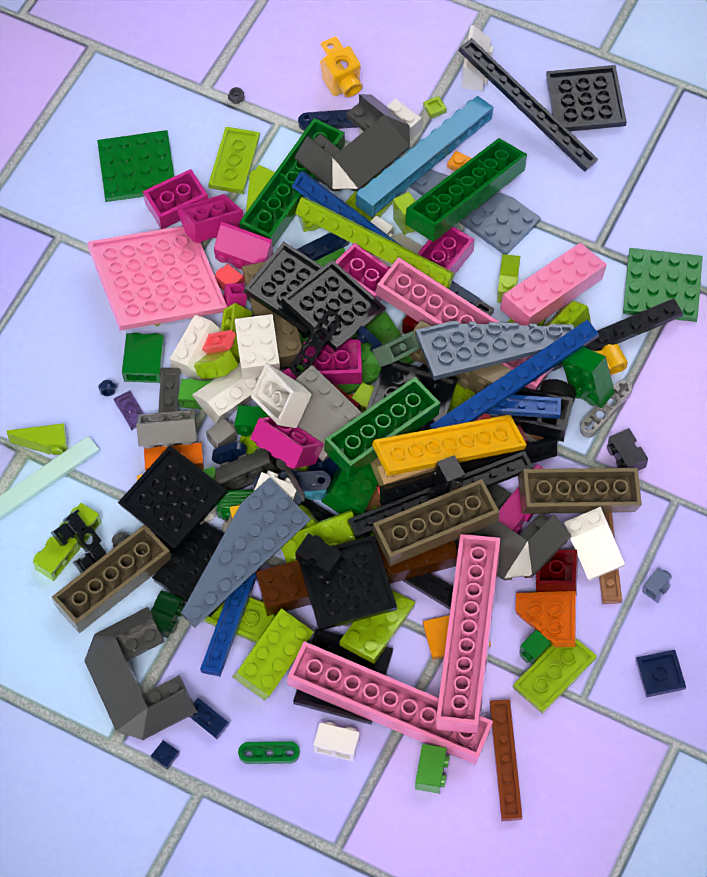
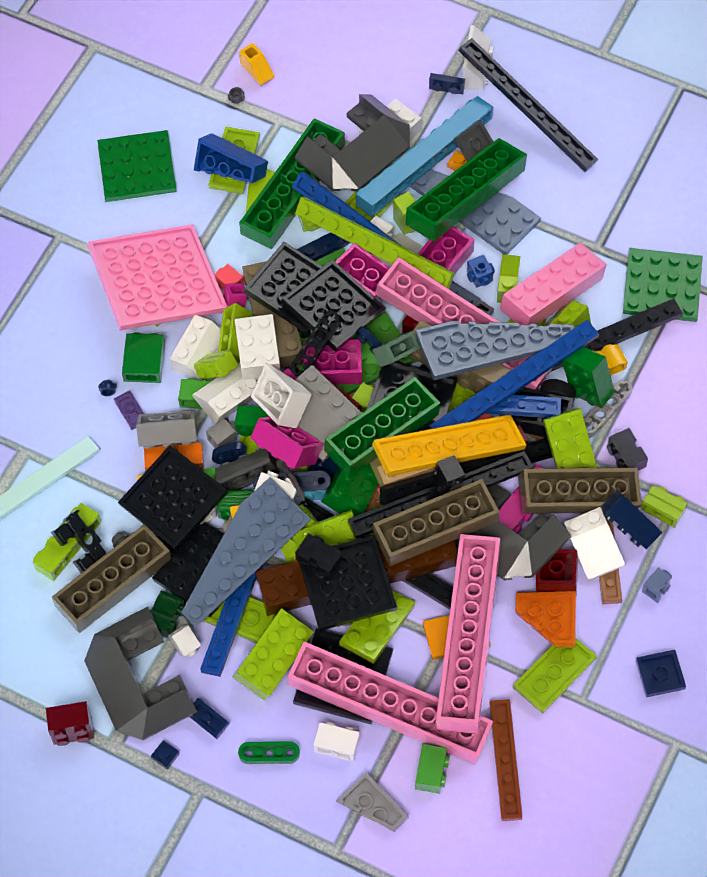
(45, 439): lime slope -> none
(70, 723): none -> dark red brick
(169, 389): dark grey plate -> none
(175, 192): dark pink brick -> none
(184, 641): none -> white brick
(203, 218): dark pink slope -> none
(219, 341): coral plate -> none
(228, 160): none -> blue wedge
(241, 246): dark pink slope -> none
(255, 64): none -> yellow slope
(333, 73): yellow piece -> none
(333, 118): dark blue plate -> none
(373, 803): none -> light grey wing
(434, 107): lime plate -> none
(446, 83): none -> dark blue plate
(473, 140): none -> dark grey plate
(480, 271): none -> blue brick
(534, 647): green brick -> none
(569, 440): none -> lime plate
(586, 98): black plate -> none
(630, 520): none -> dark blue brick
(664, 505): none -> lime brick

